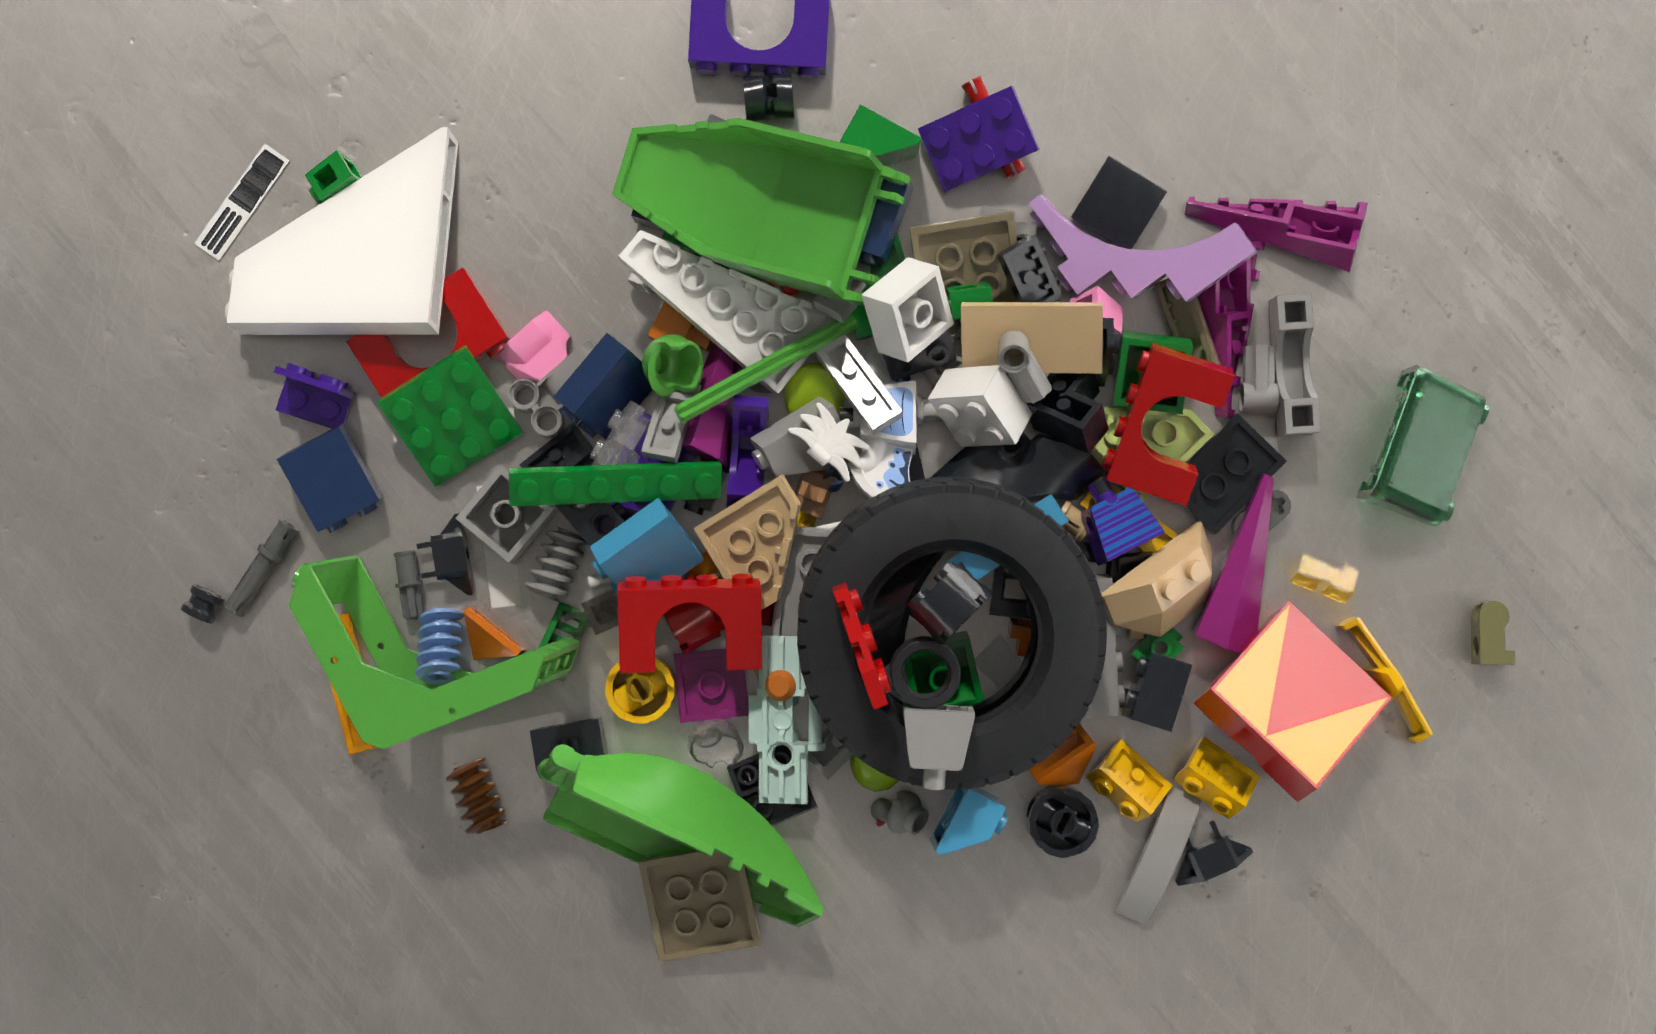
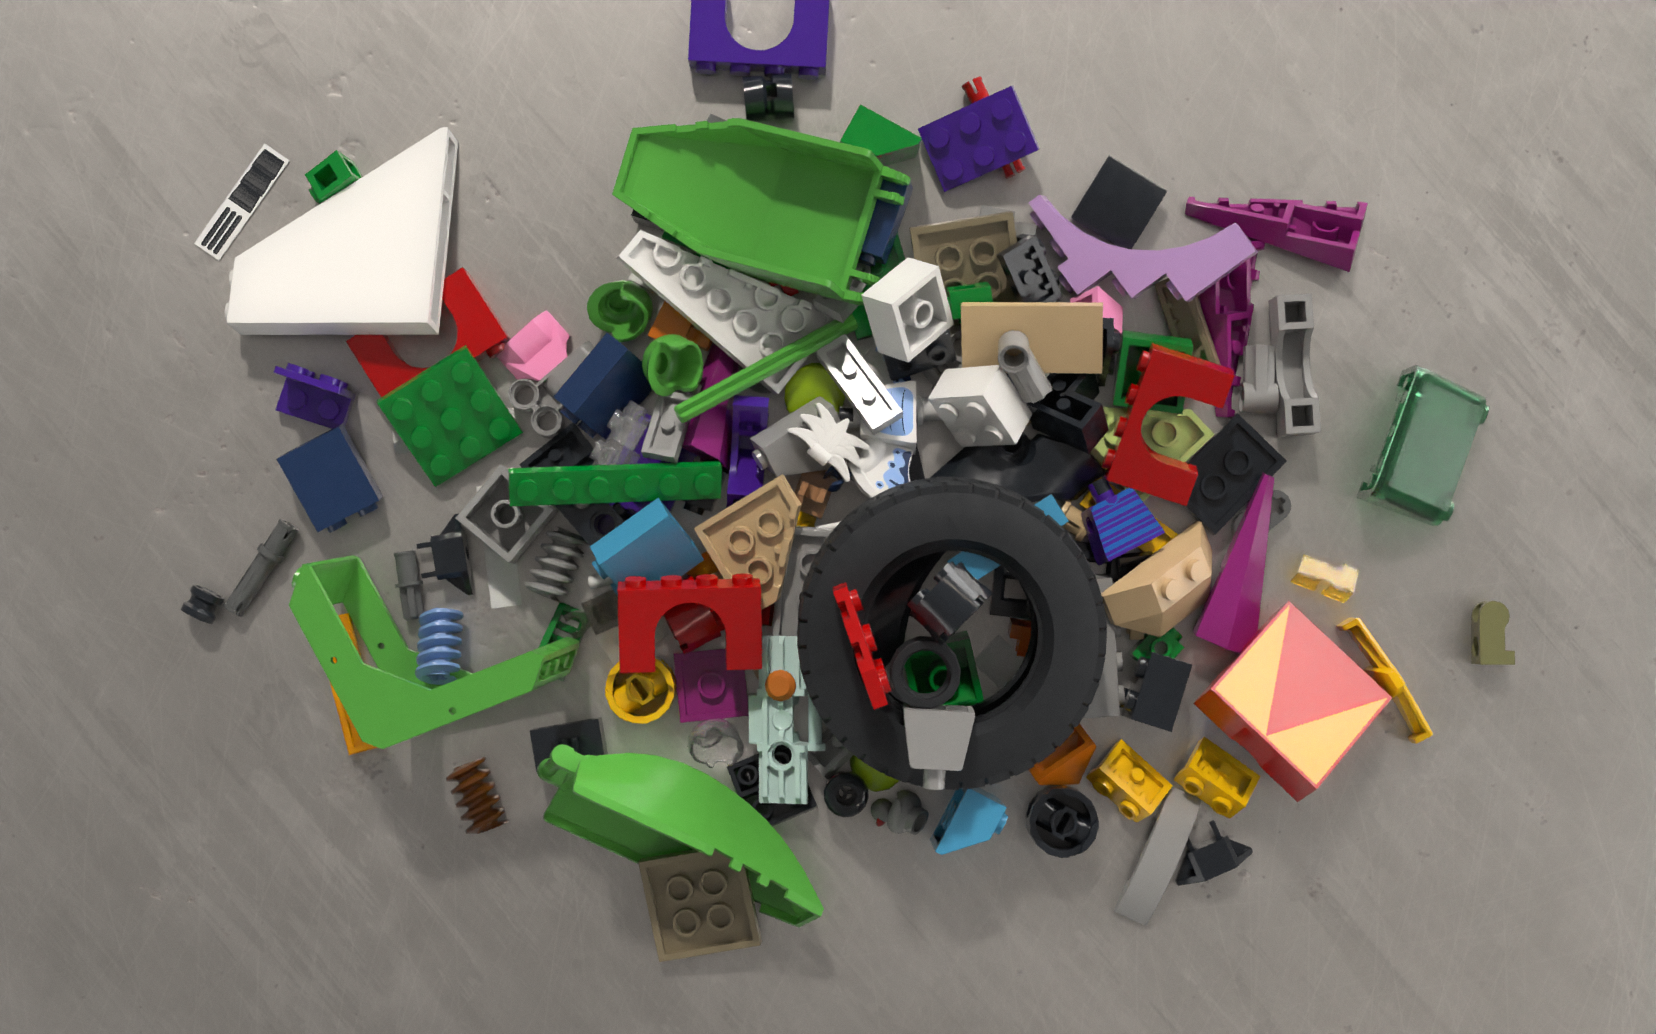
(487, 638): orange slope -> none
(620, 309): none -> bright green helmet
(841, 805): none -> black head

